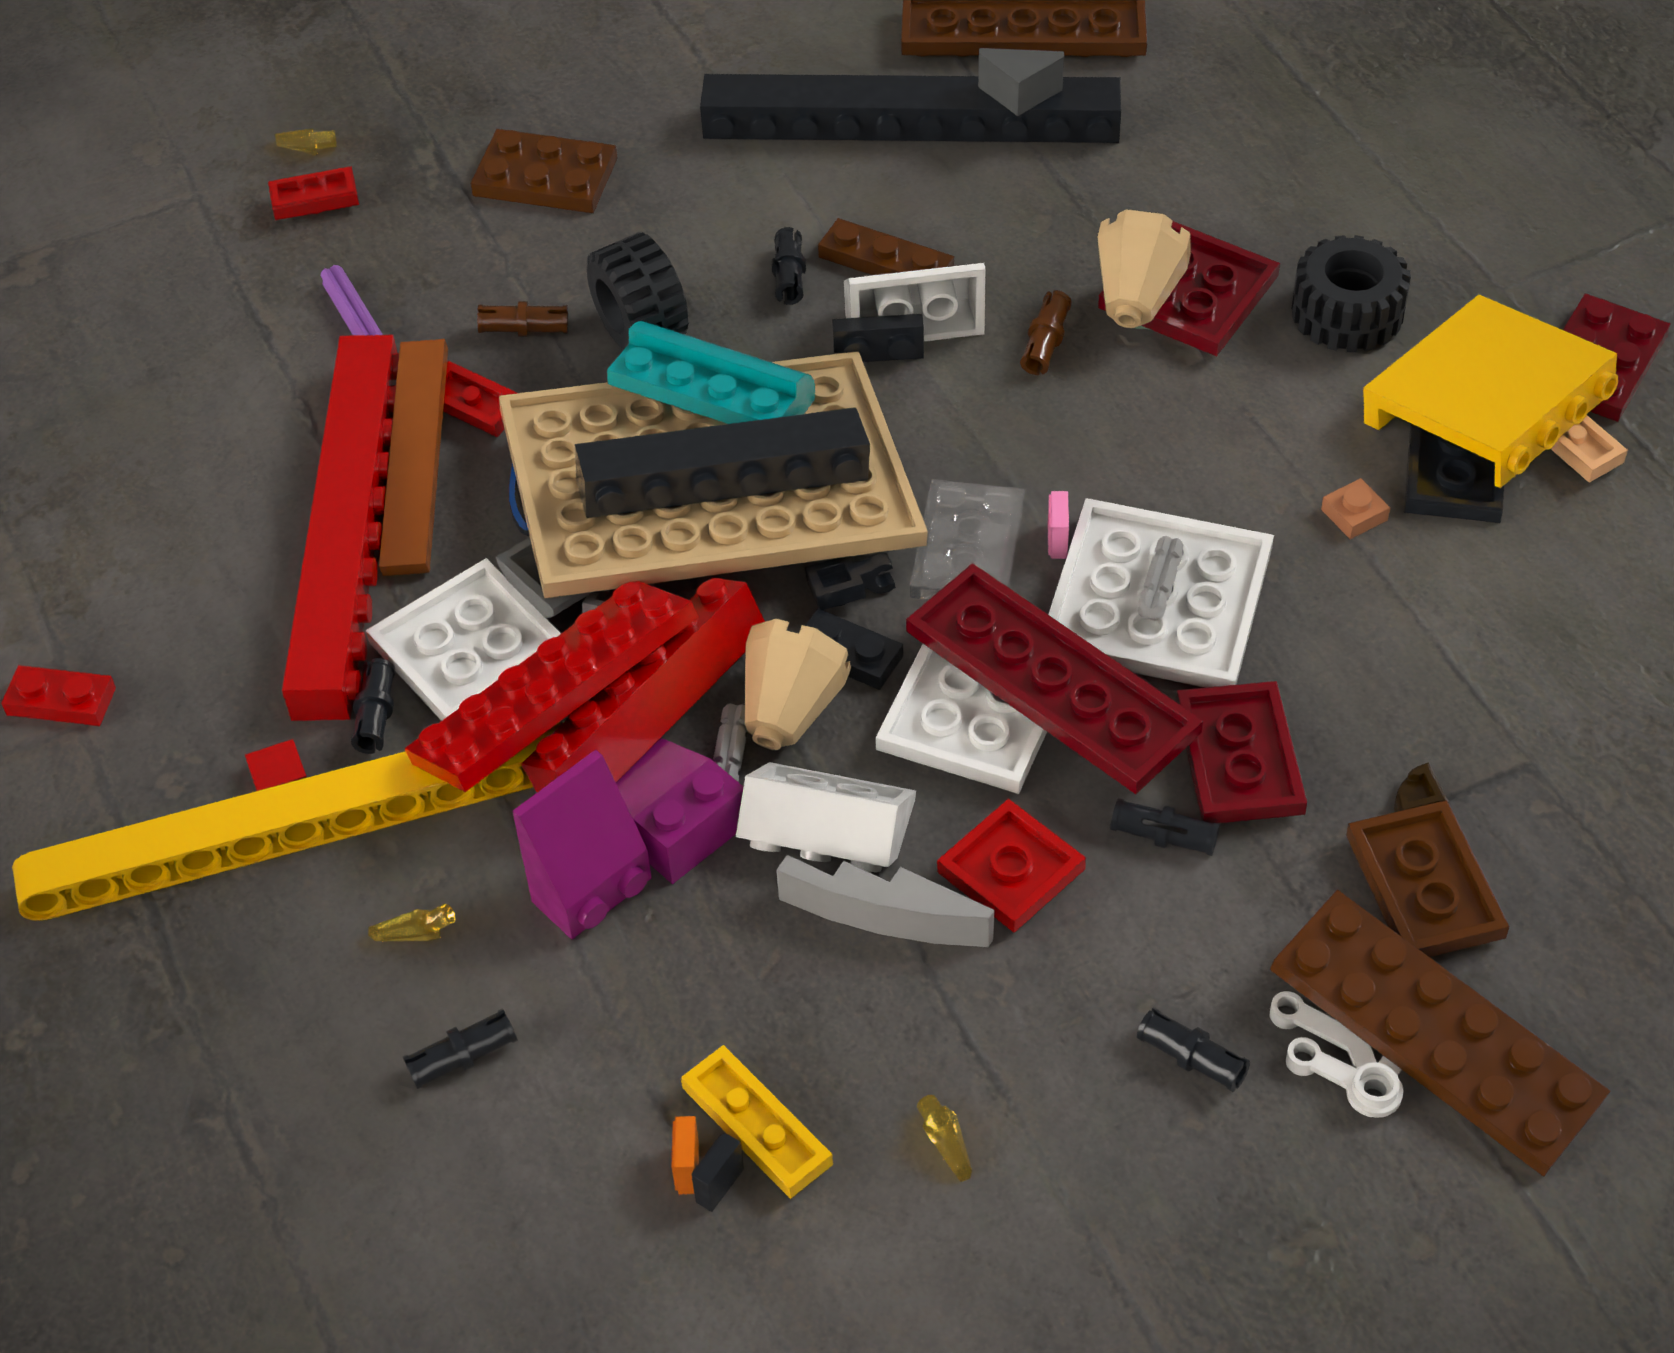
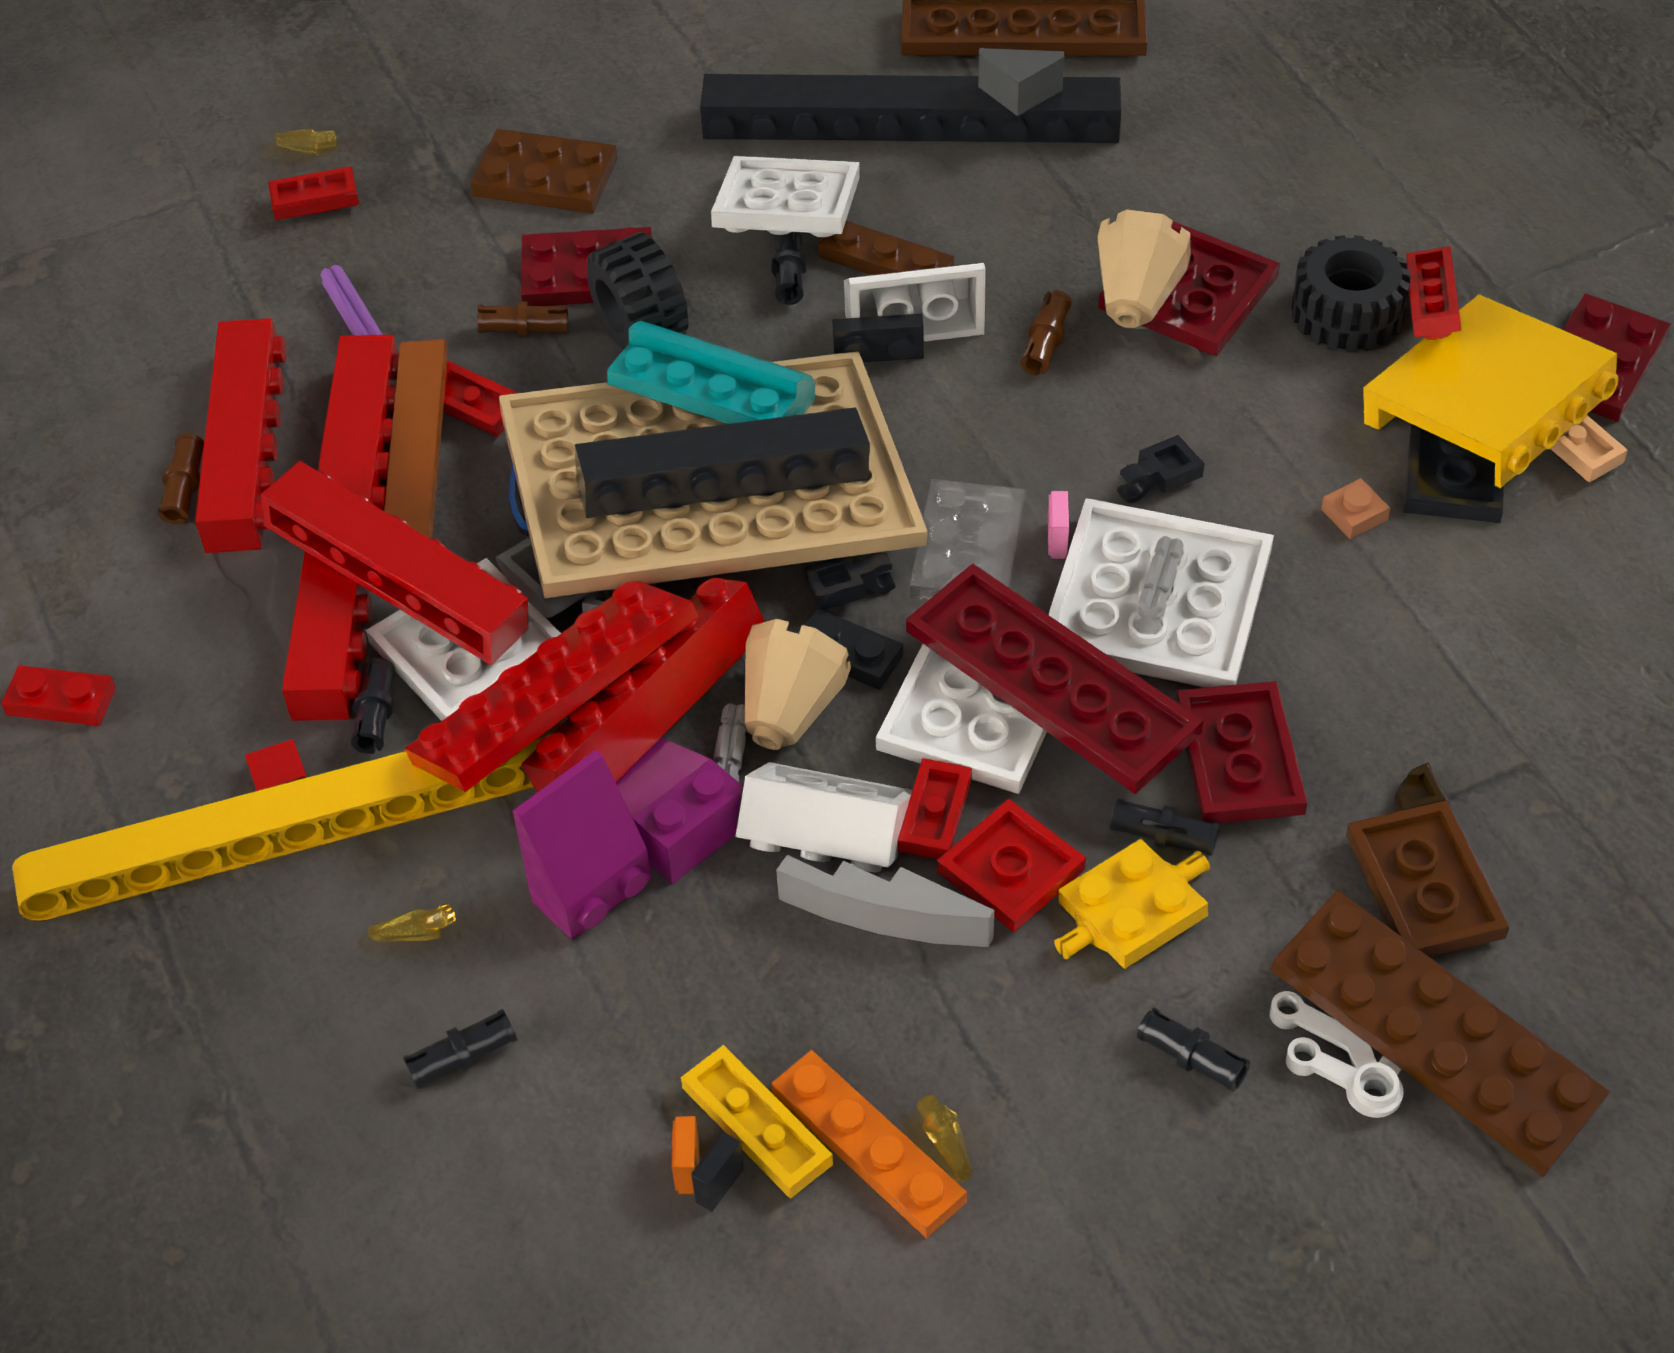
(181, 478): none -> reddish brown pin
(240, 435): none -> red brick
(396, 562): none -> red brick
(557, 264): none -> dark red plate
(786, 195): none -> white plate
(869, 1143): none -> orange plate
(934, 809): none -> red plate
(1132, 904): none -> yellow plate
(1162, 464): none -> black plate
(1433, 293): none -> red plate

